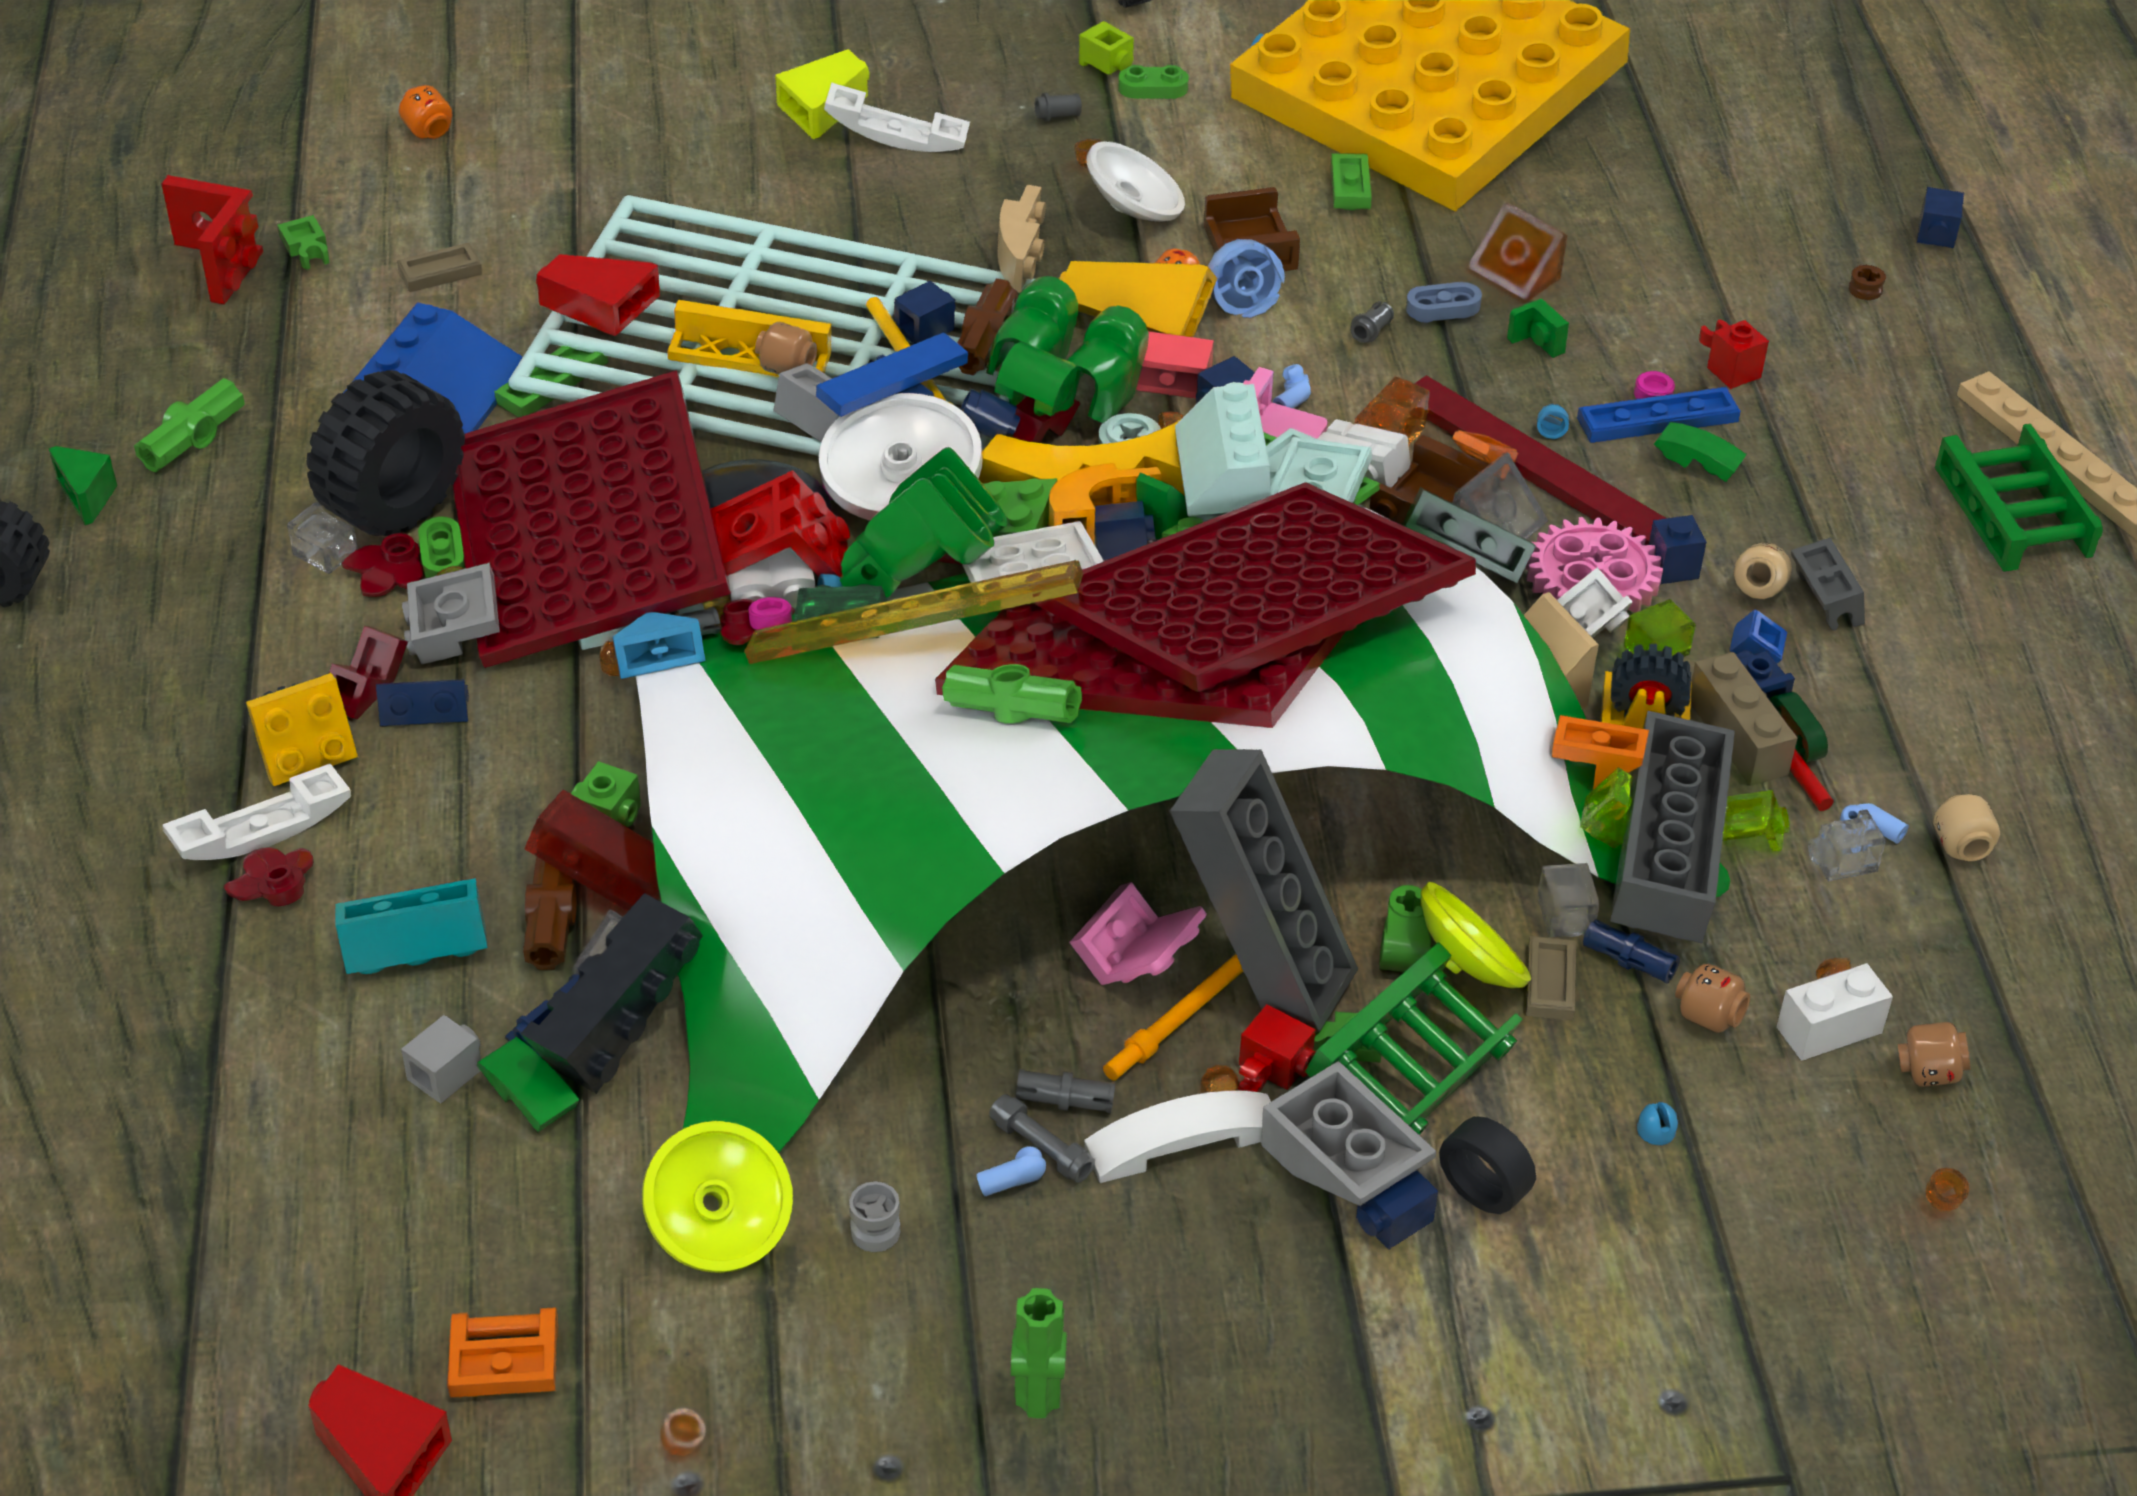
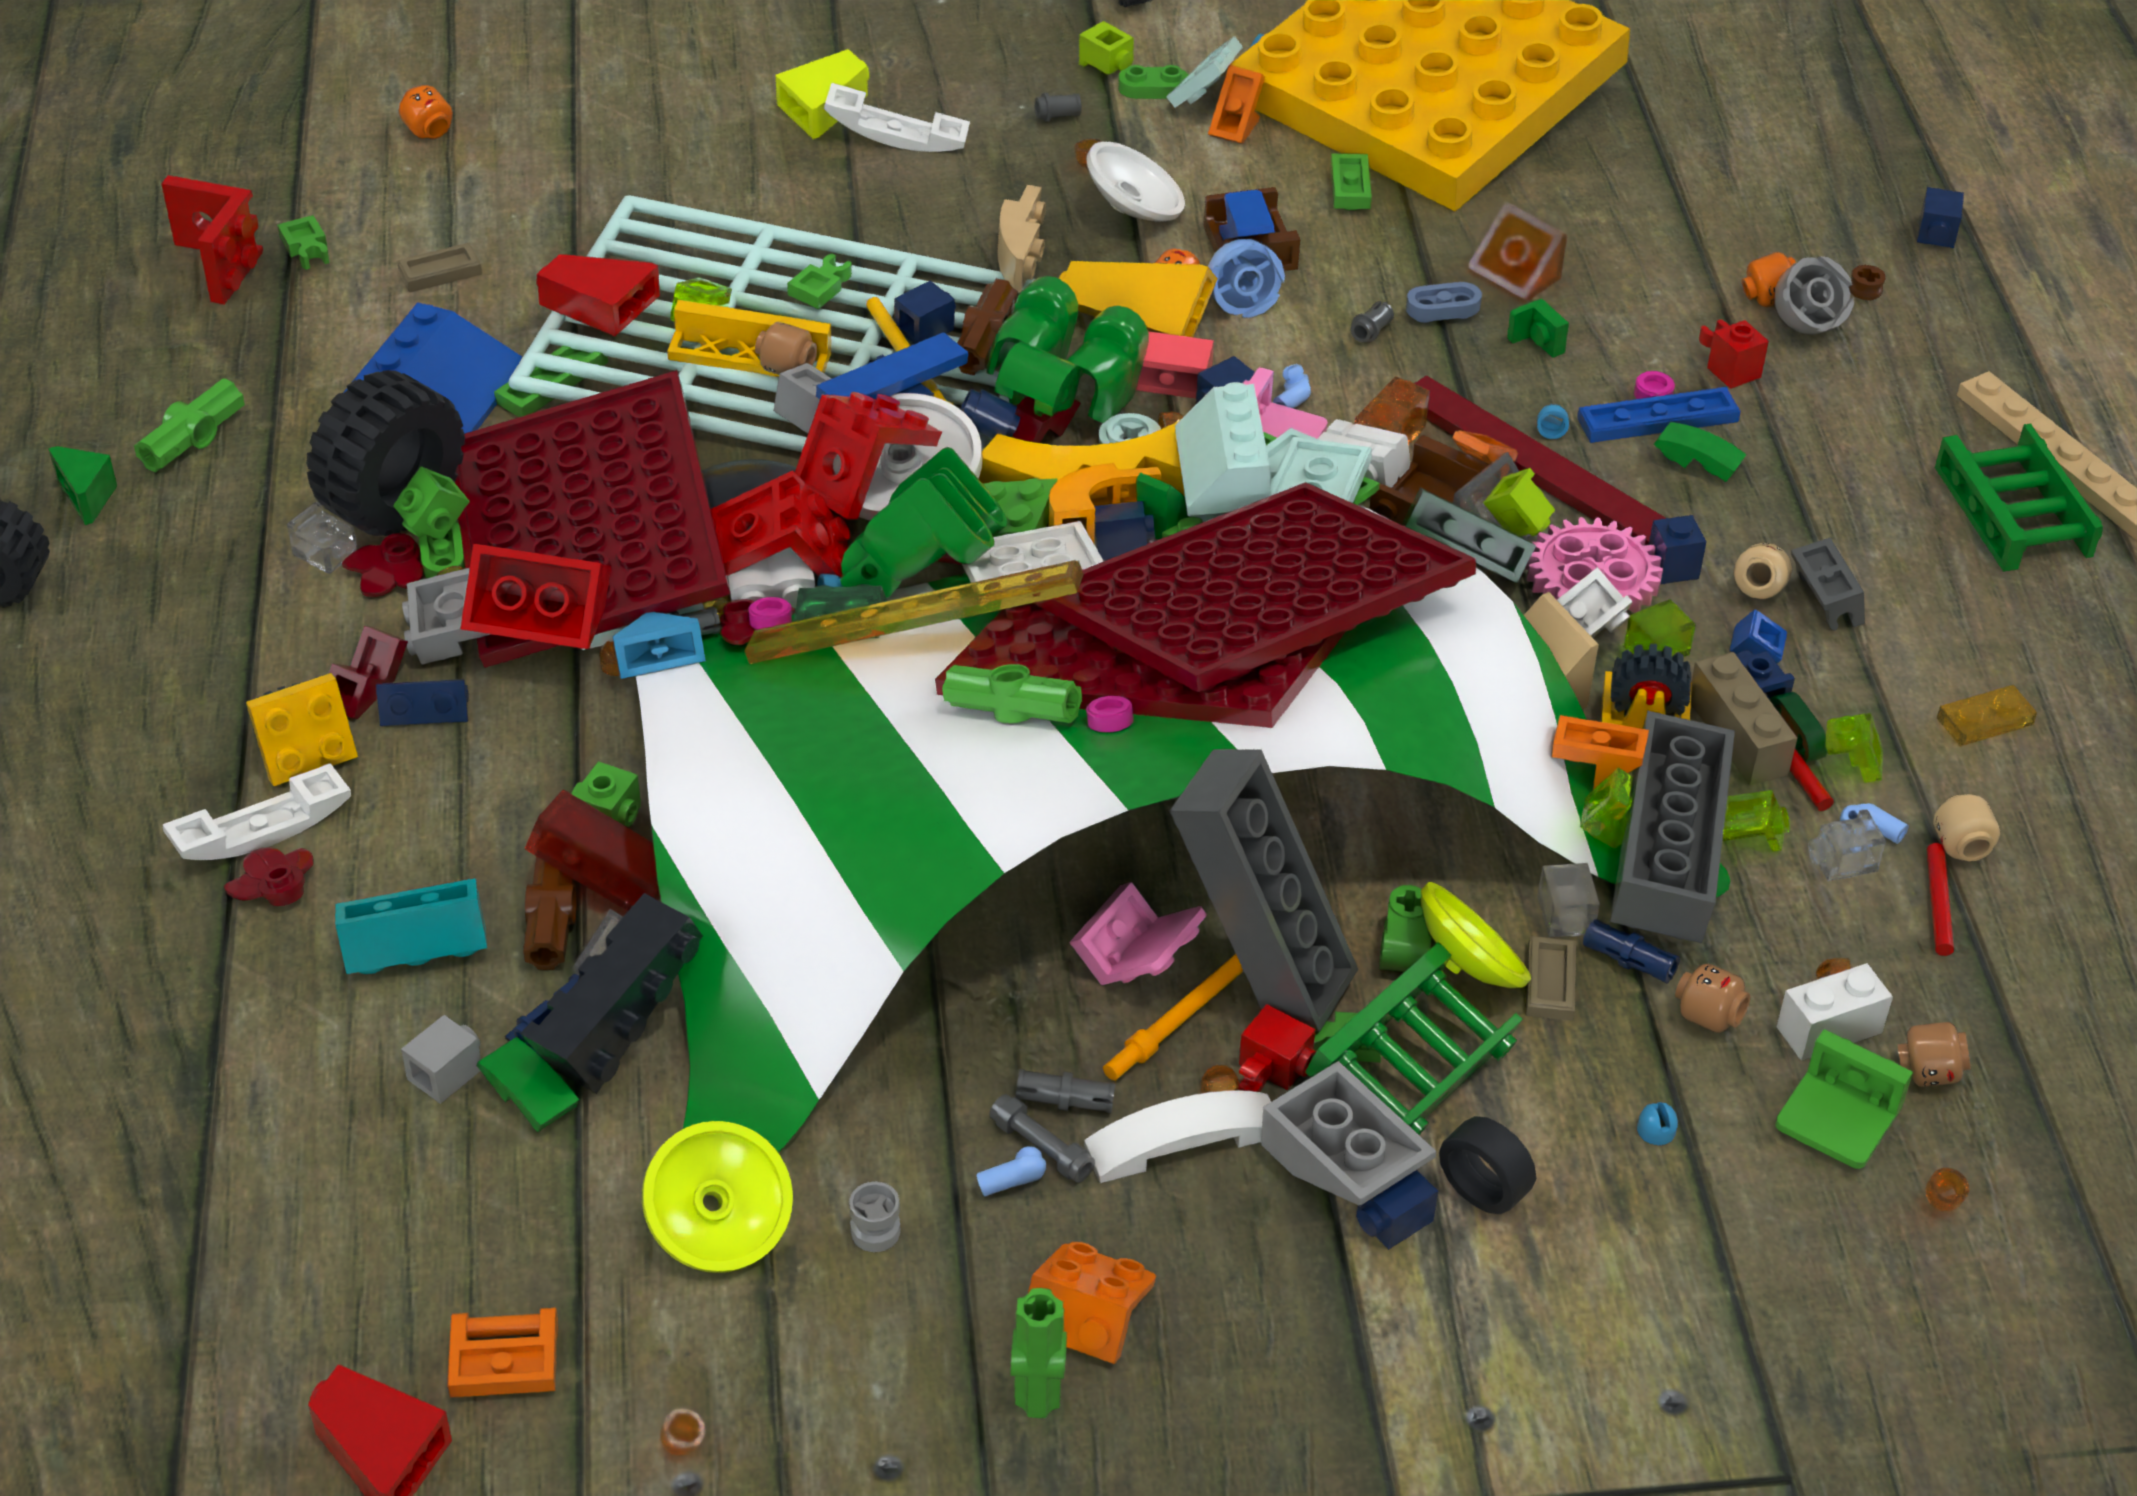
(430, 504): none -> bright green brick
(534, 596): none -> red slope
(700, 291): none -> clear neon green bracket
(819, 285): none -> bright green plate
(857, 432): none -> red bracket
(1095, 1296): none -> orange bracket
(1109, 714): none -> dark pink tile
(1205, 73): none -> light aqua wing
(1236, 105): none -> orange slope
(1246, 215): none -> blue slope
(1520, 504): none -> lime brick
(1763, 277): none -> orange head
(1814, 295): none -> light grey cylinder
(1845, 1100): none -> bright green bracket
(1861, 740): none -> clear neon green bracket
(1940, 899): none -> red bar
(1986, 715): none -> clear yellow plate

